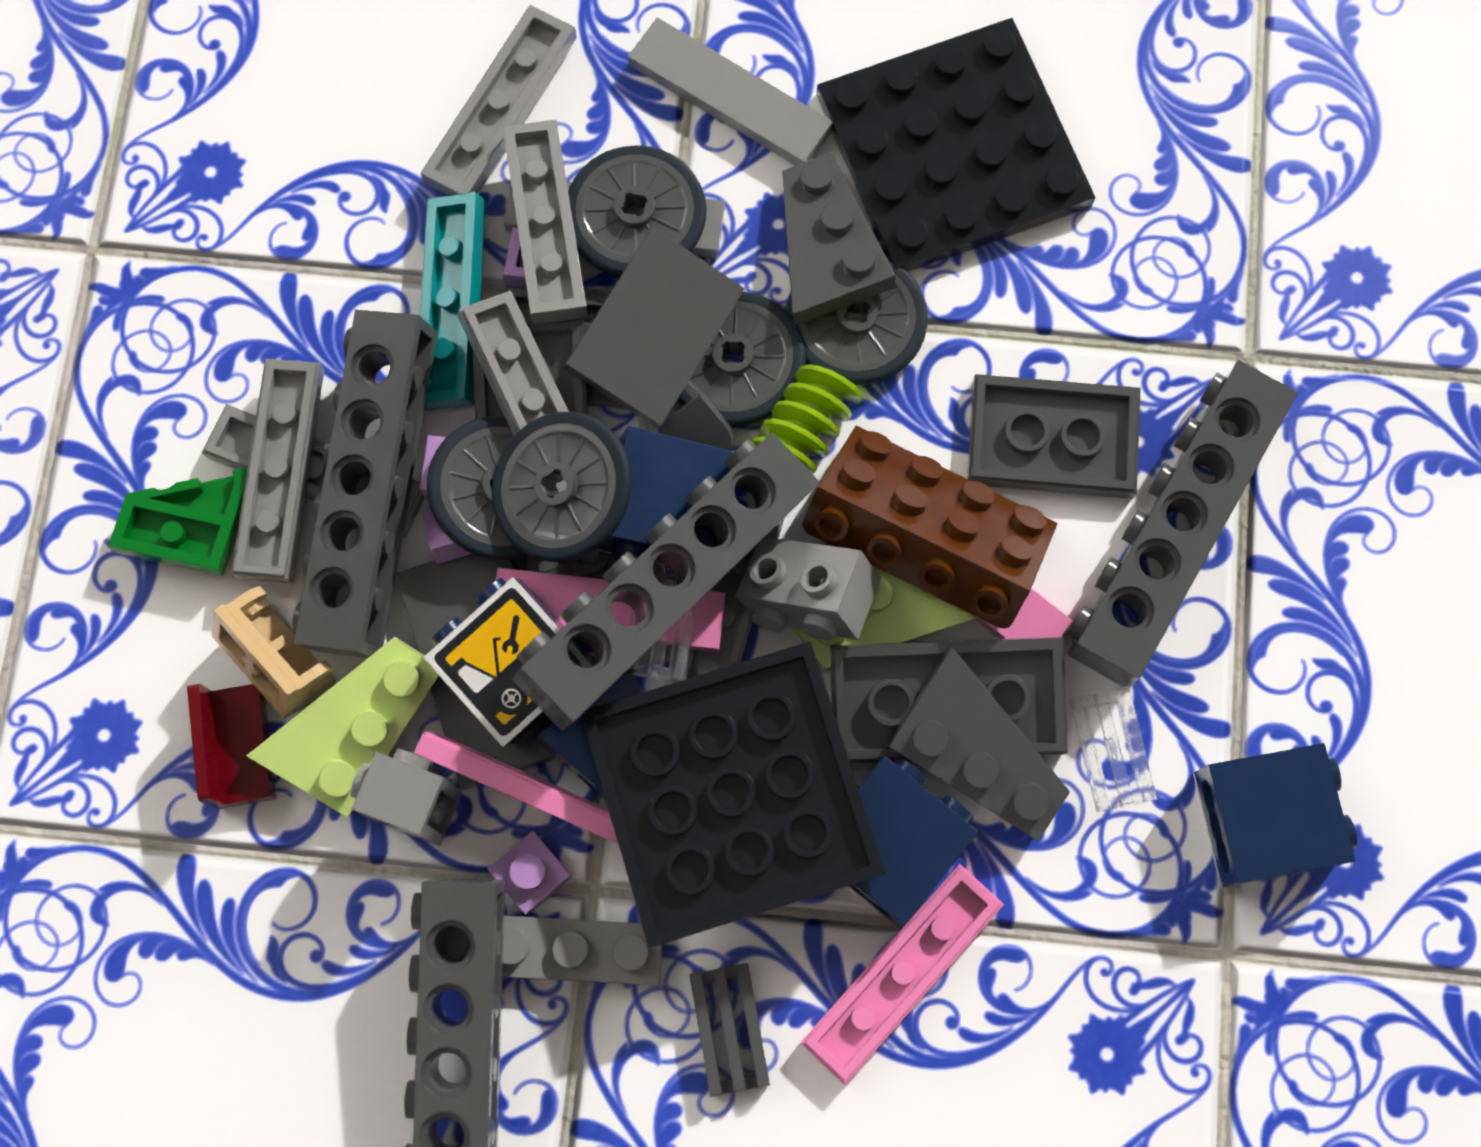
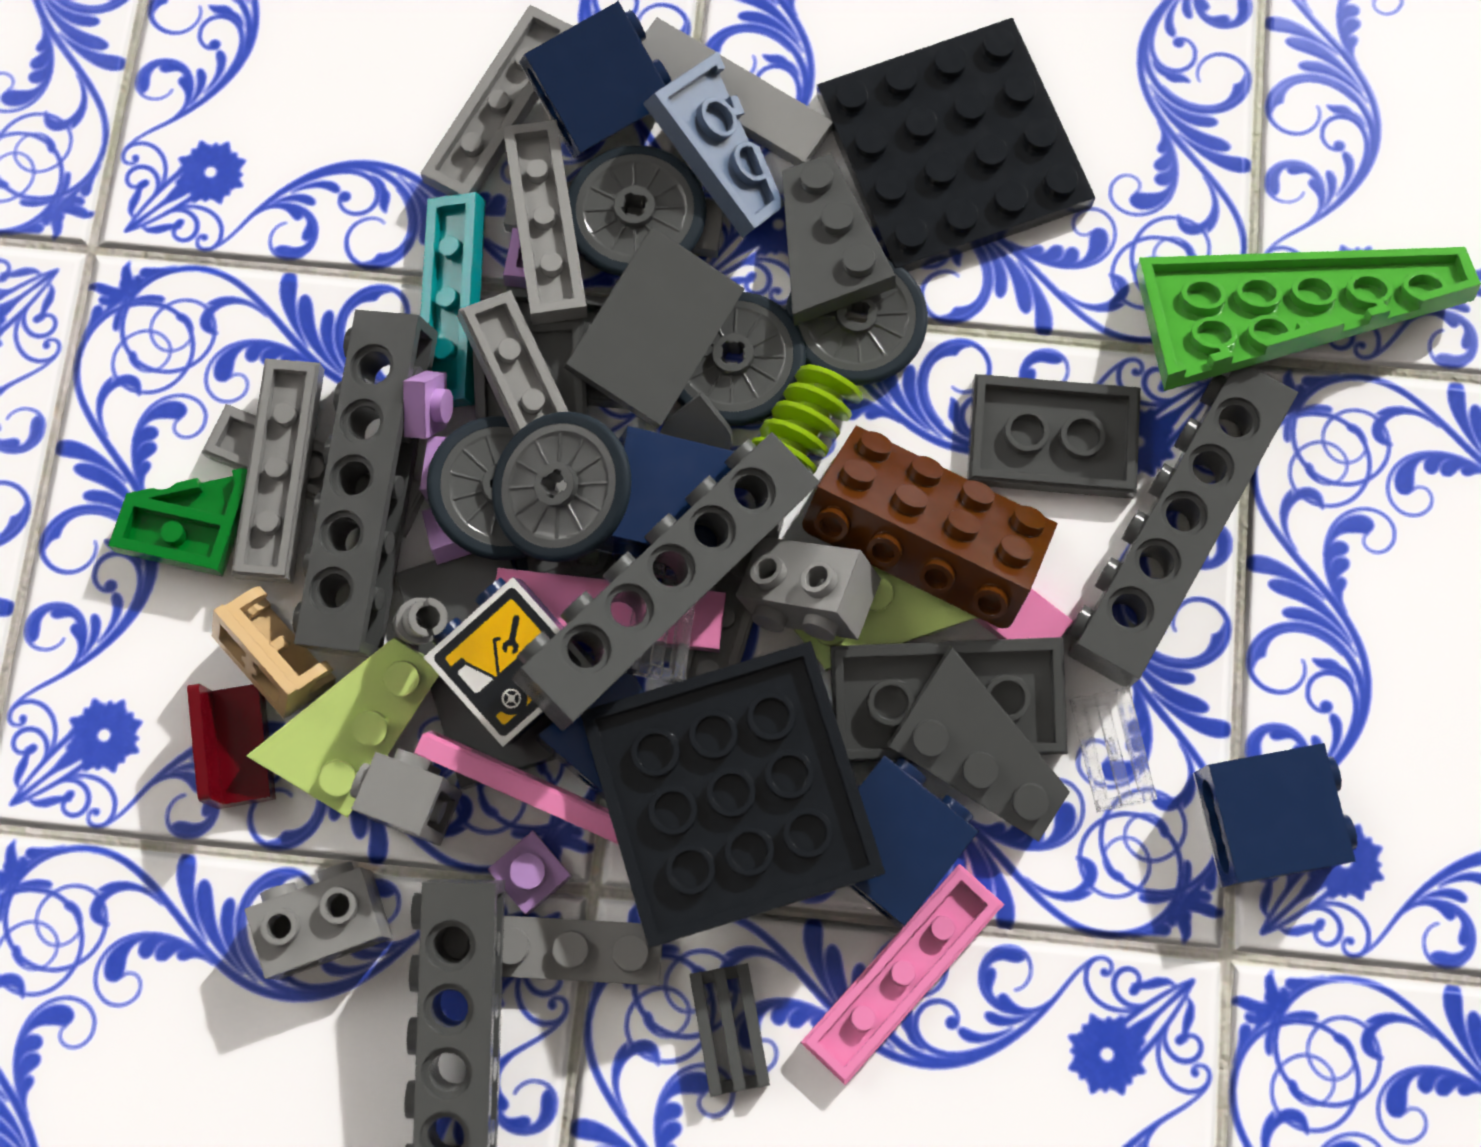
(317, 922): none -> light grey brick
(426, 404): none -> lavender plate
(432, 617): none -> light grey pin
(595, 77): none -> dark blue piece
(711, 139): none -> sand blue wing
(1252, 308): none -> bright green wing

